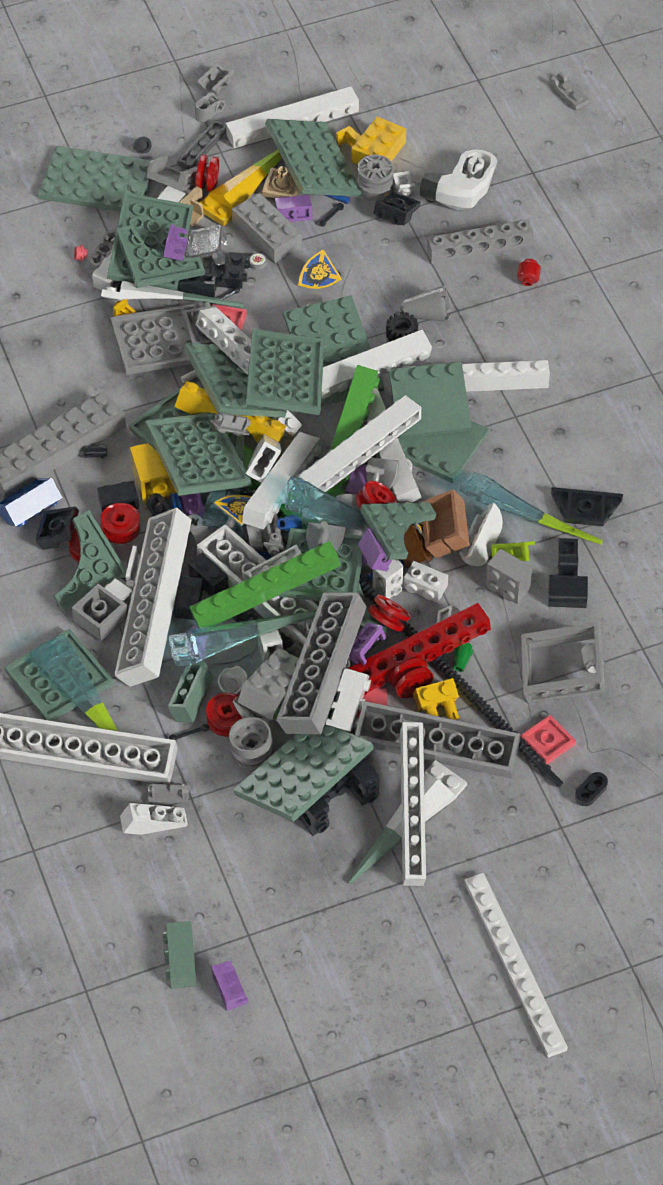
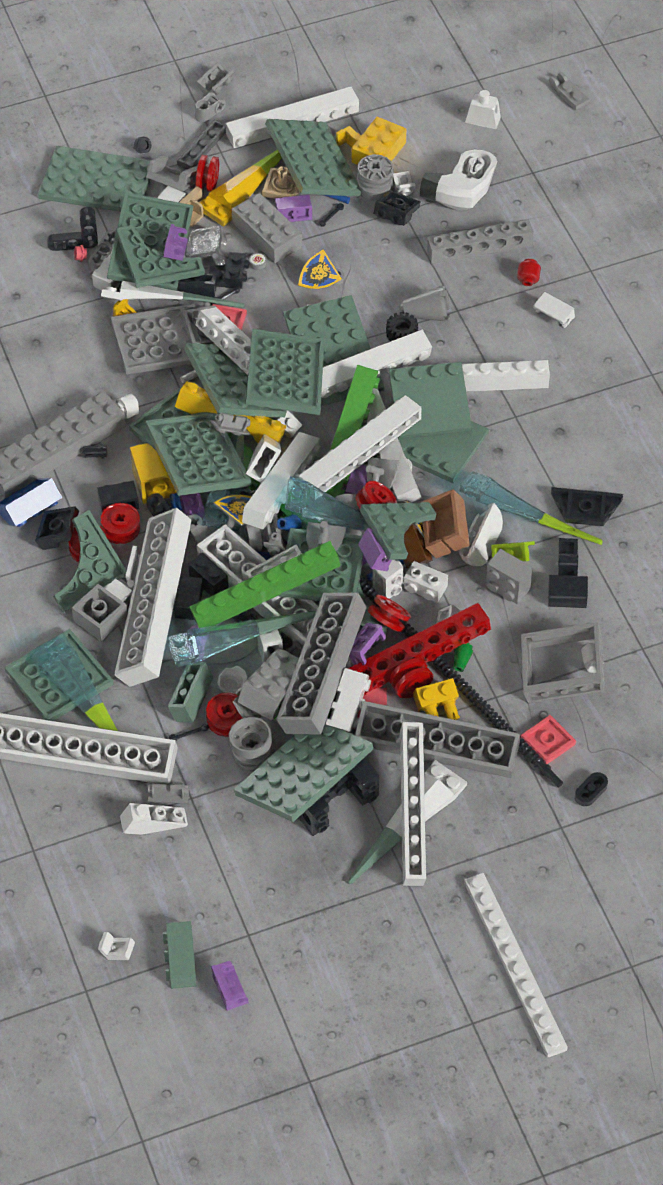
(81, 237): none -> black beam
(116, 948): none -> white bracket
(129, 405): none -> white plate
(484, 110): none -> white torso
(555, 308): none -> white hinge

